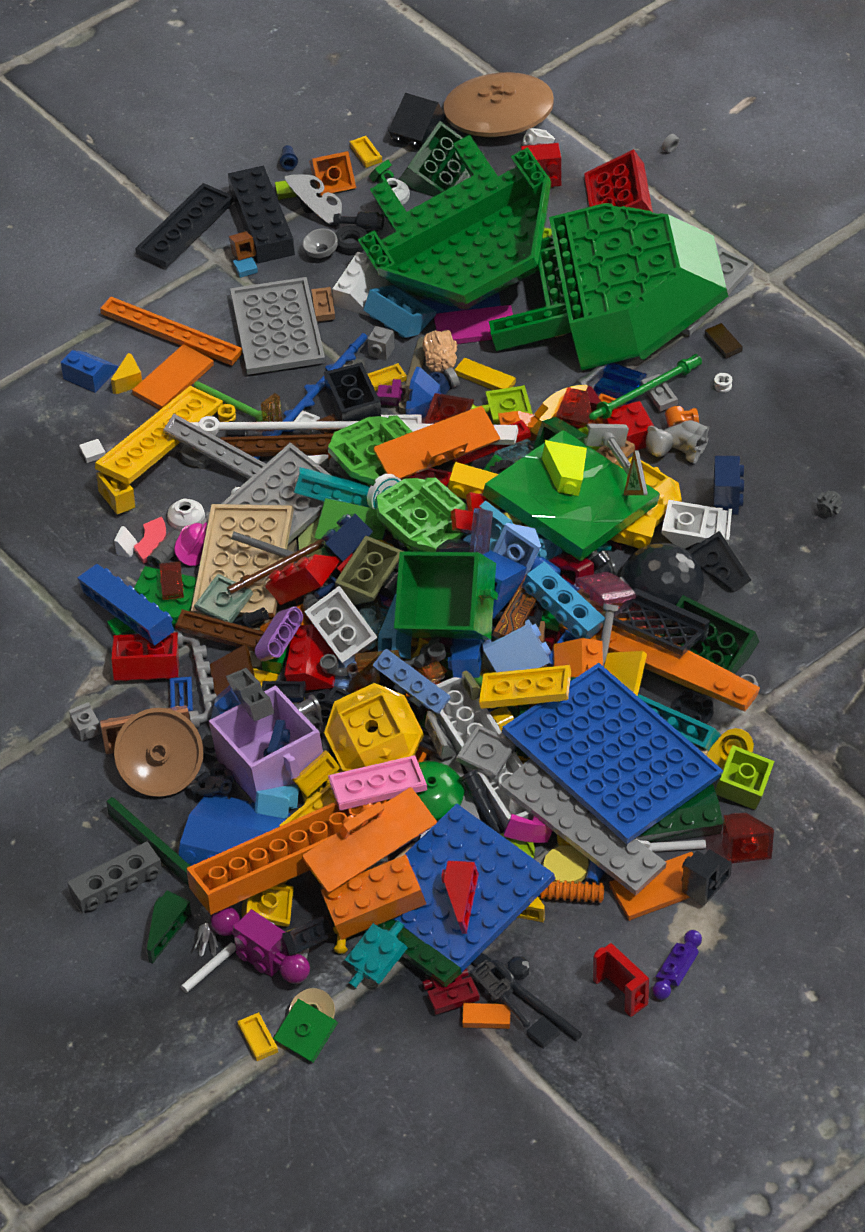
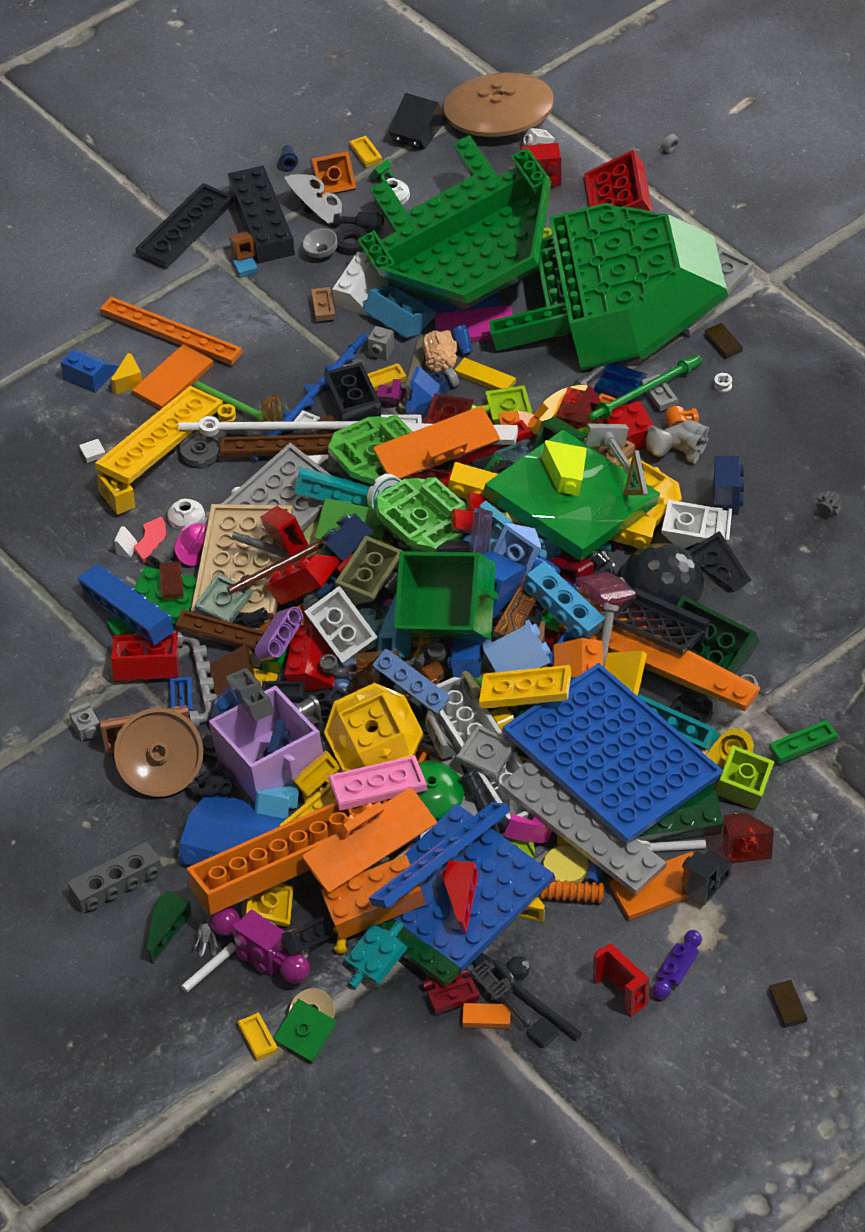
(144, 834): dark green tile -> none
(212, 447): light grey tile -> none
(277, 325): light grey plate -> none
(284, 190): lime tile -> none
(284, 530): none -> red slope
(436, 163): dark green slope -> none
(438, 855): none -> blue plate
(462, 337): none -> blue cone
(788, 1003): none -> dark brown tile
(803, 741): none -> green plate

